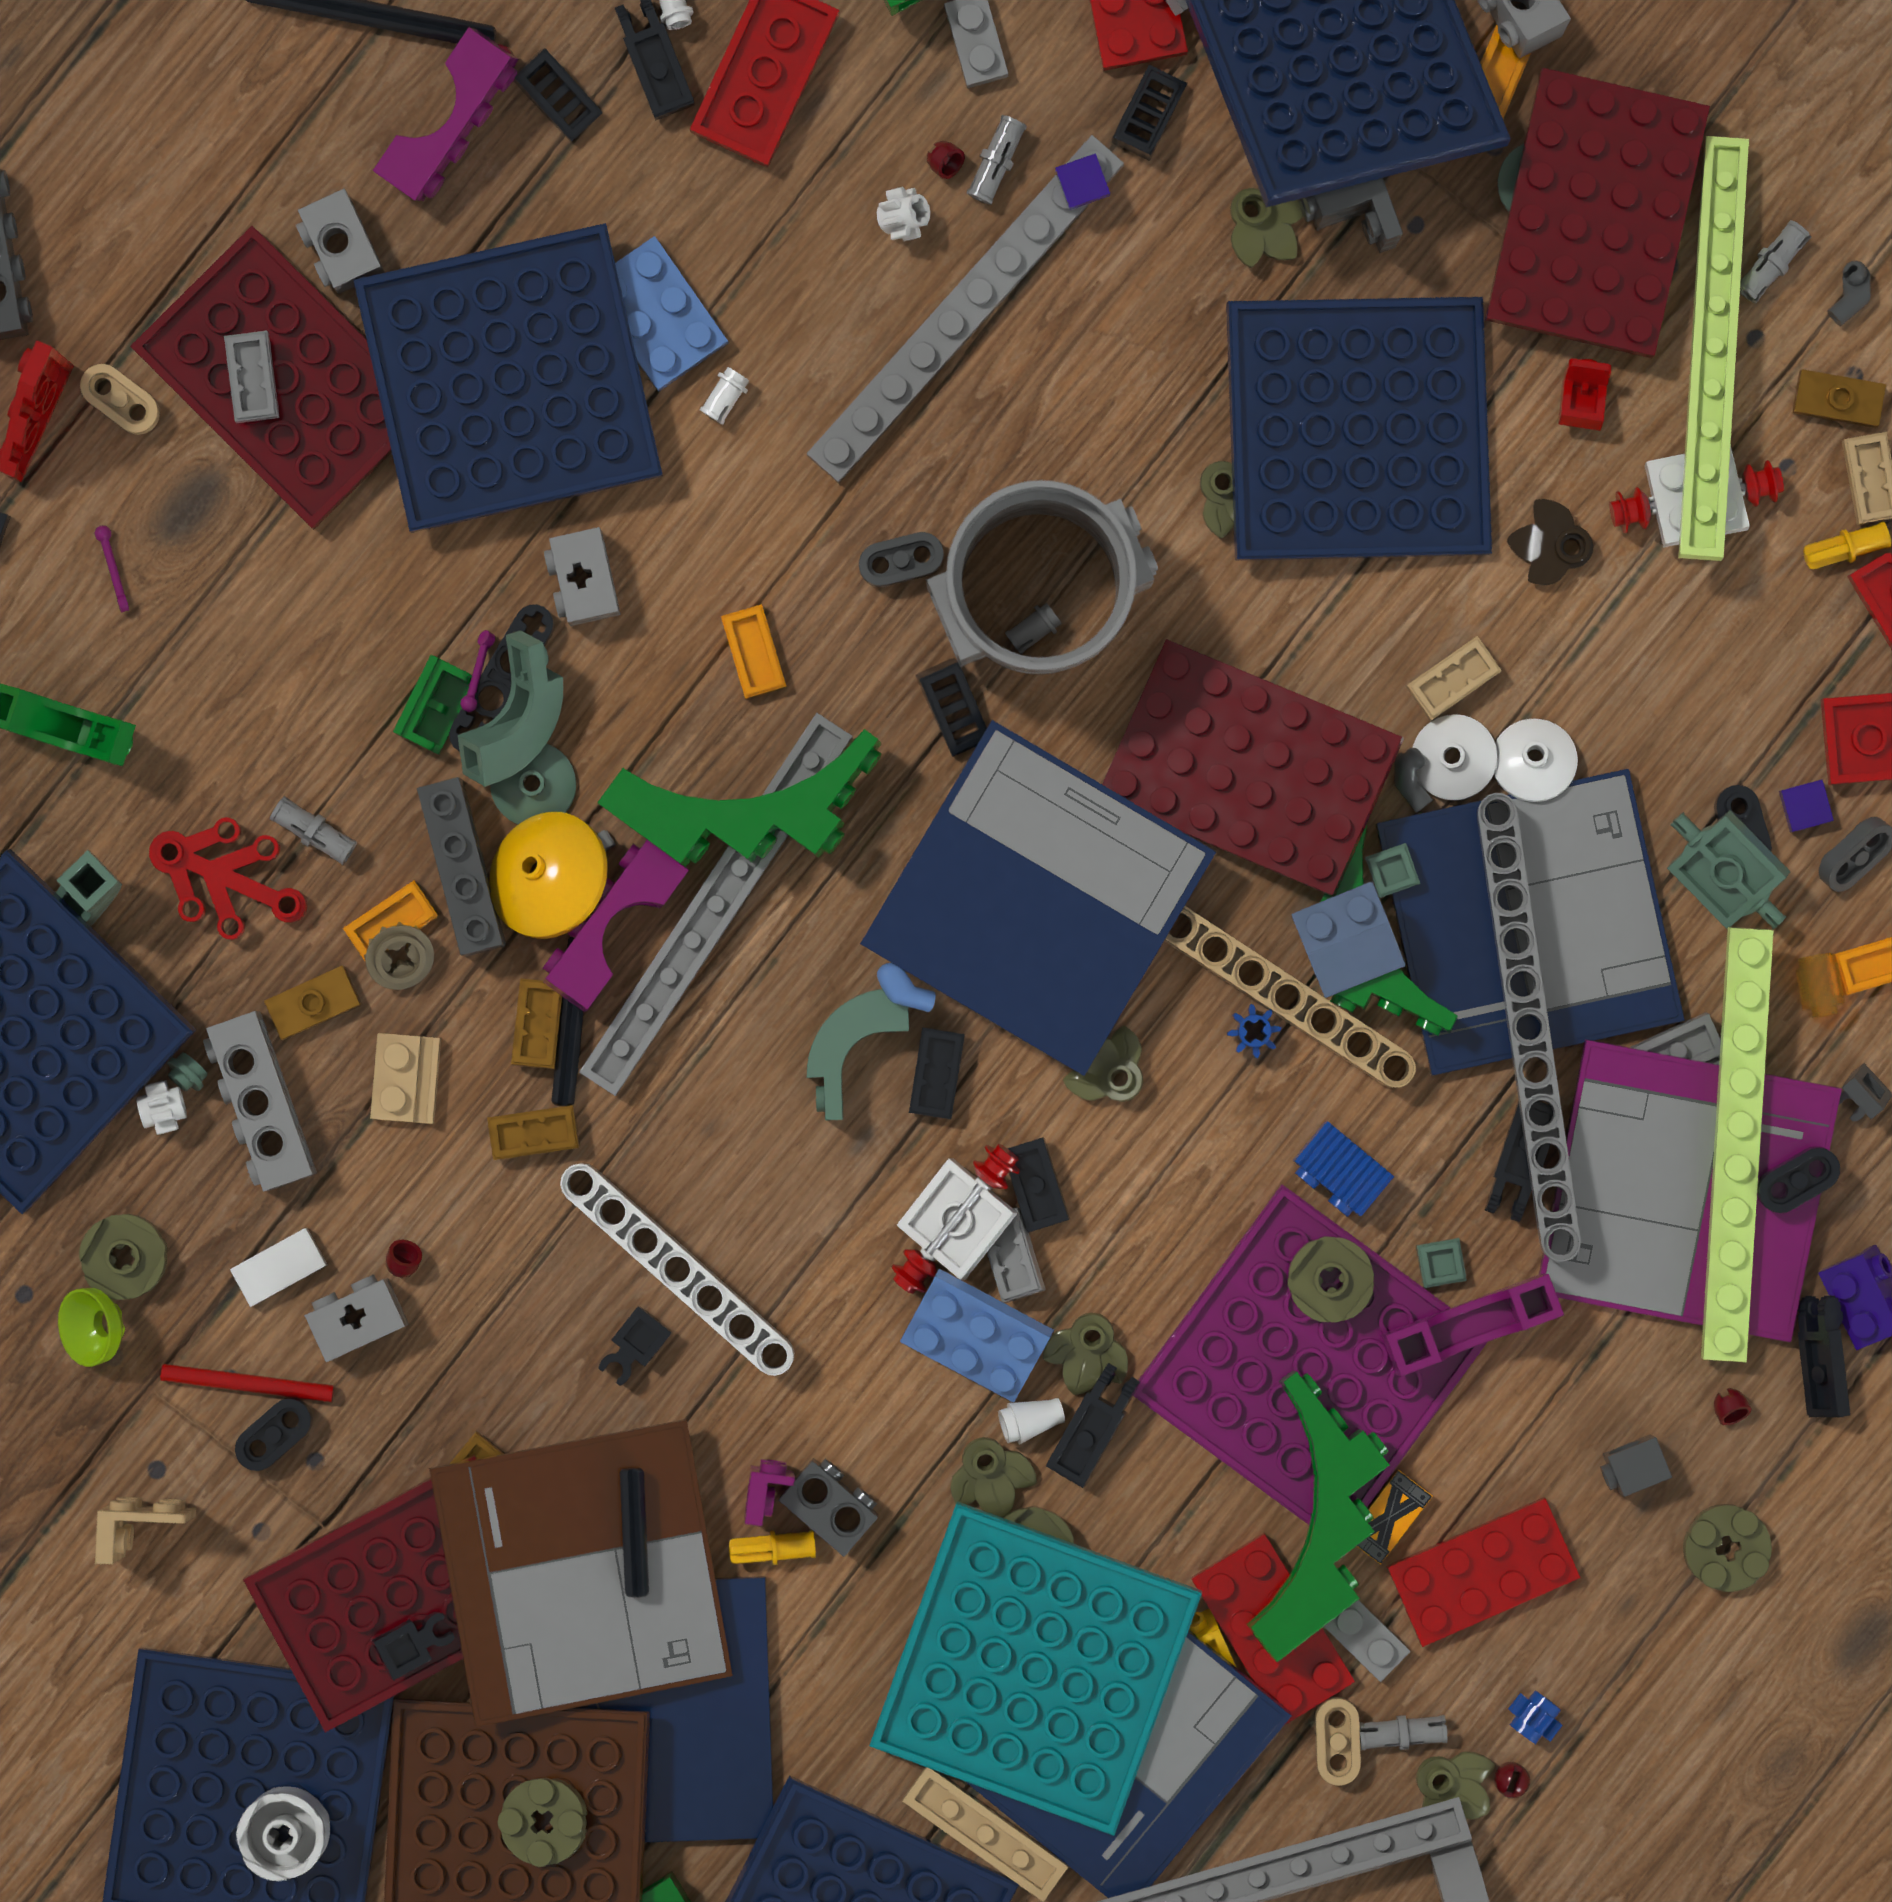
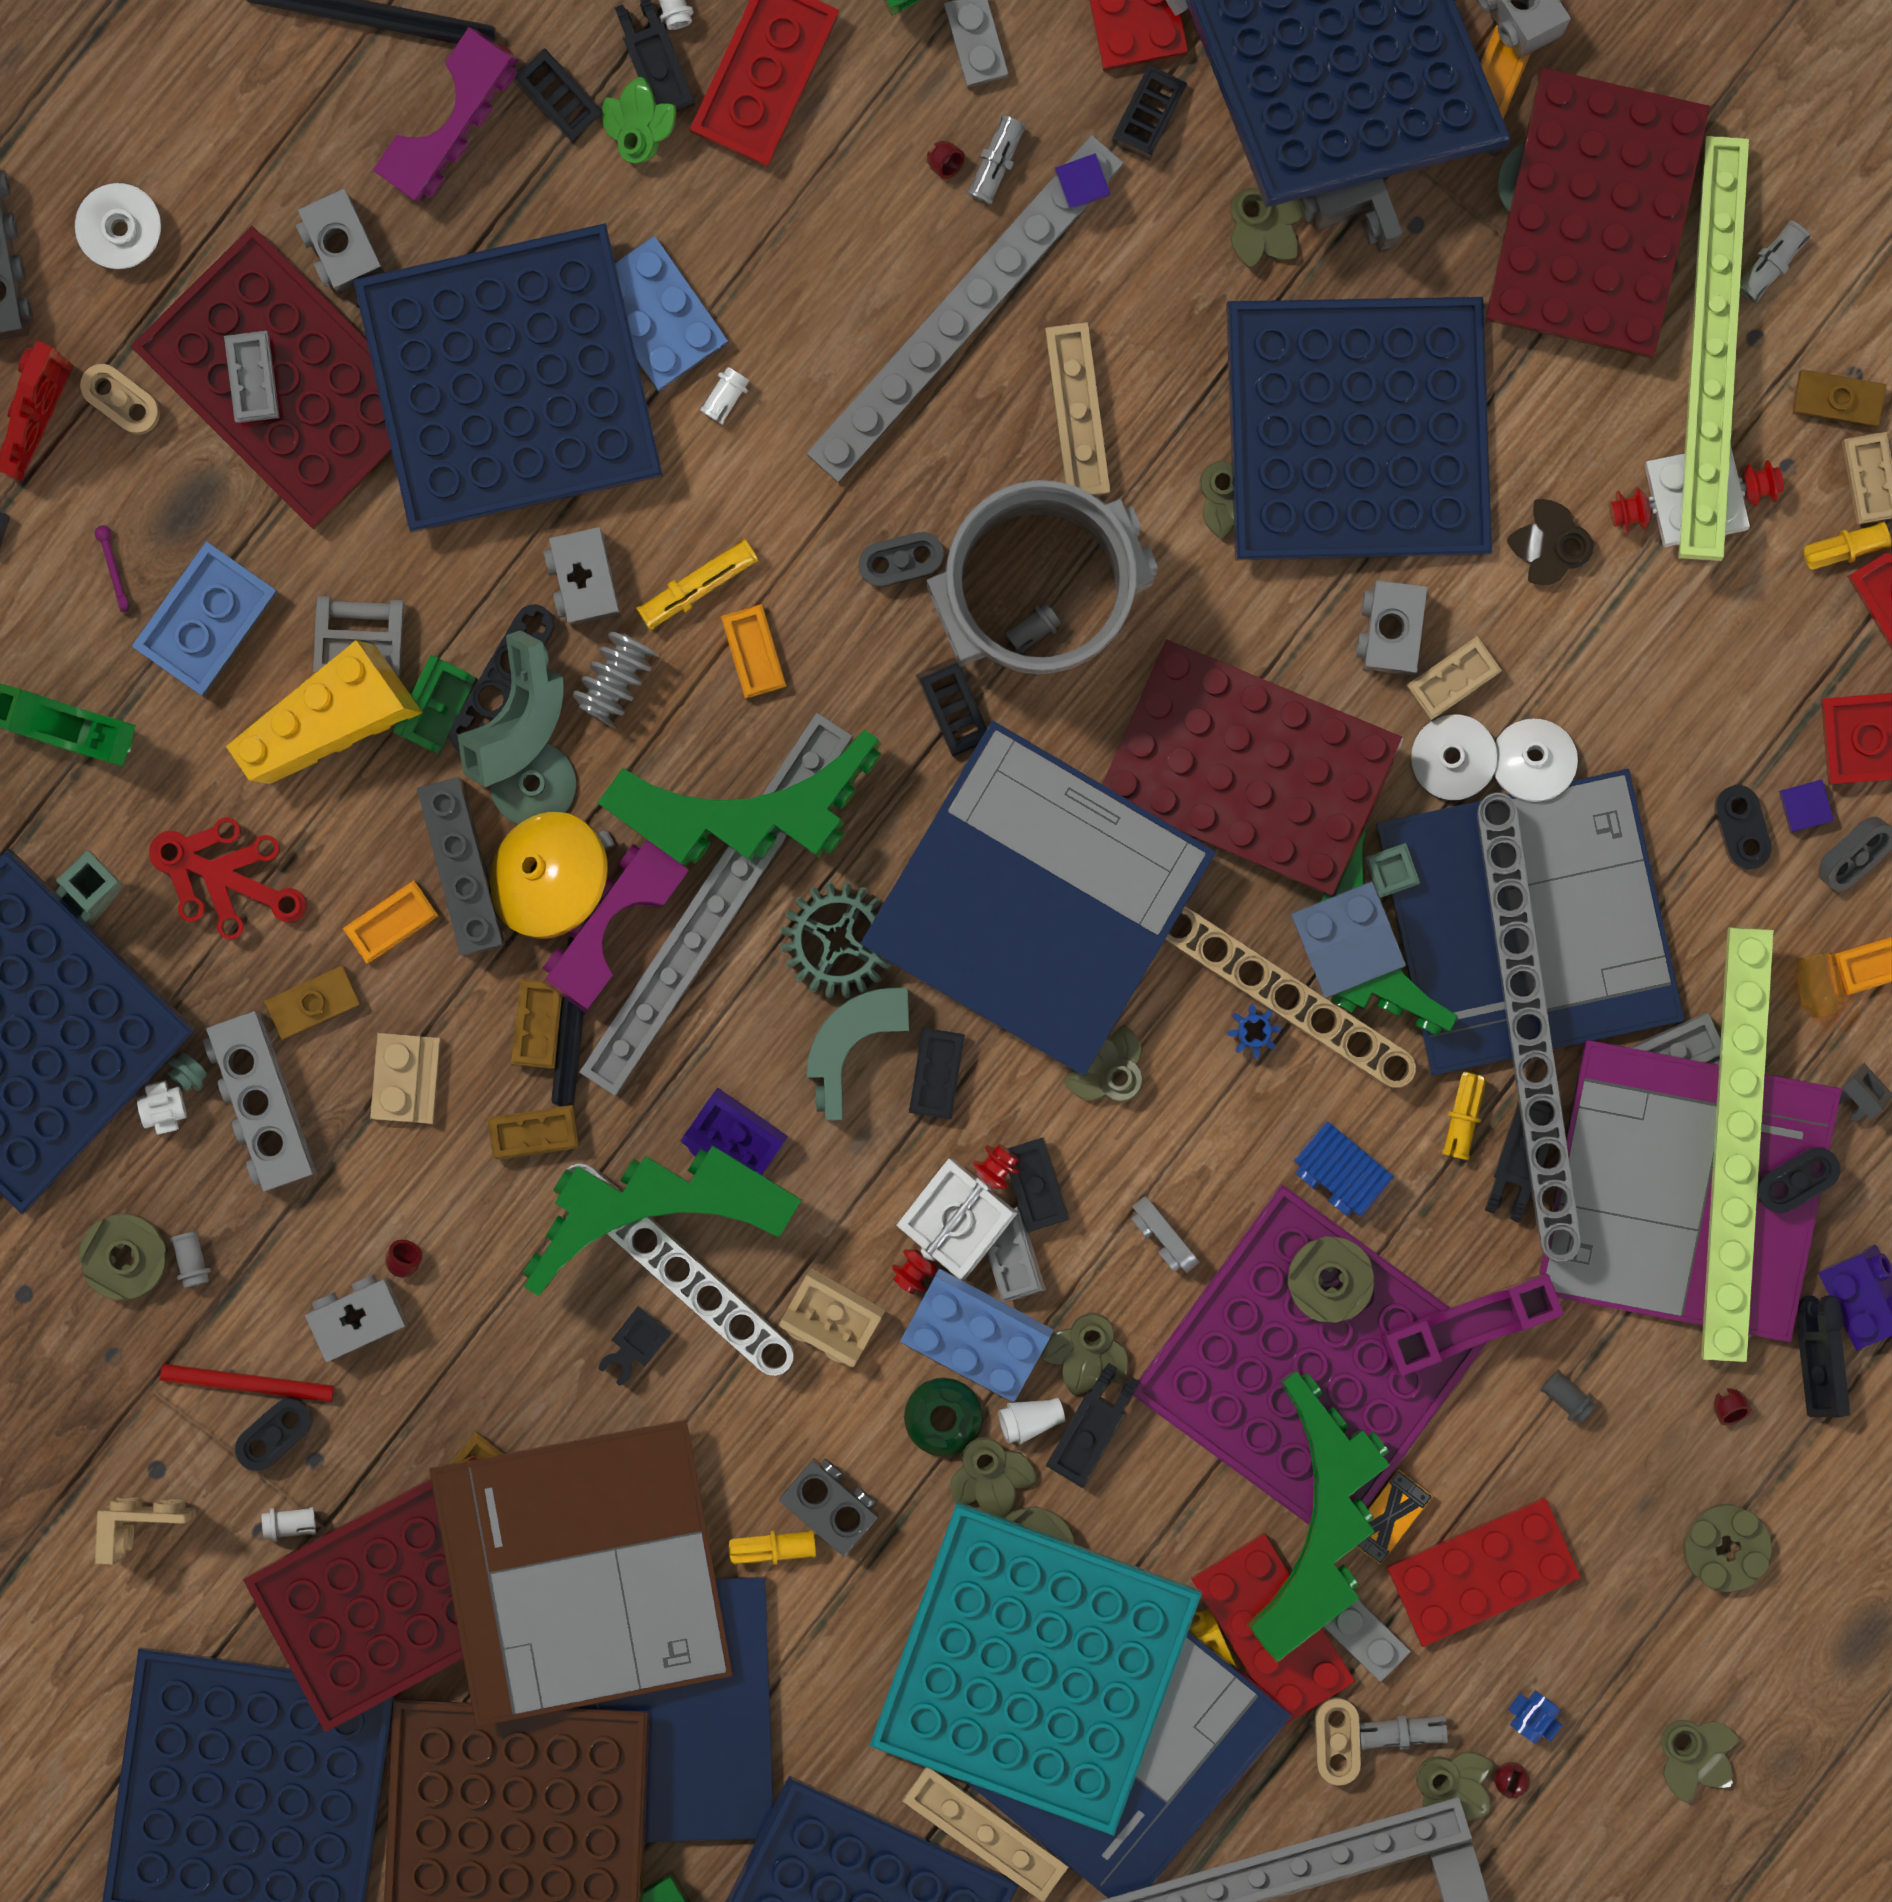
(83, 1329): lime piece -> none
(102, 211): none -> white dish
(190, 1259): none -> light grey pin
(204, 619): none -> medium blue plate
(260, 1841): white brick -> none
(278, 1267): white tile -> none
(288, 1523): none -> white pin
(313, 830): light grey pin -> none
(325, 715): none -> yellow wedge
(331, 642): none -> light grey plate
(402, 973): dark tan gear -> none
(405, 1646): black plate -> none
(485, 640): magenta hinge -> none
(568, 1821): olive plate -> none
(596, 1207): none -> green arch
(613, 677): none -> light grey piece
(634, 1532): black axle -> none
(640, 117): none -> bright green plate
(697, 584): none -> yellow pin
(735, 1131): none -> dark purple bracket
(760, 1496): magenta bracket -> none
(805, 922): none -> sand green gear
(831, 1318): none -> tan bracket
(901, 989): medium blue arm -> none
(903, 214): white gear -> none
(947, 1393): none -> dark green piece
(1077, 408): none -> tan plate
(1151, 1222): none -> light grey plate
(1406, 605): none -> light grey brick
(1406, 778): dark grey arm -> none
(1441, 1262): sand green tile -> none
(1465, 1116): none -> yellow axle
(1568, 1397): none -> dark grey pin
(1584, 394): red bracket -> none
(1635, 1466): dark grey brick -> none
(1701, 1760): none -> olive plate
(1728, 869): sand green plate -> none
(1855, 292): dark grey arm -> none

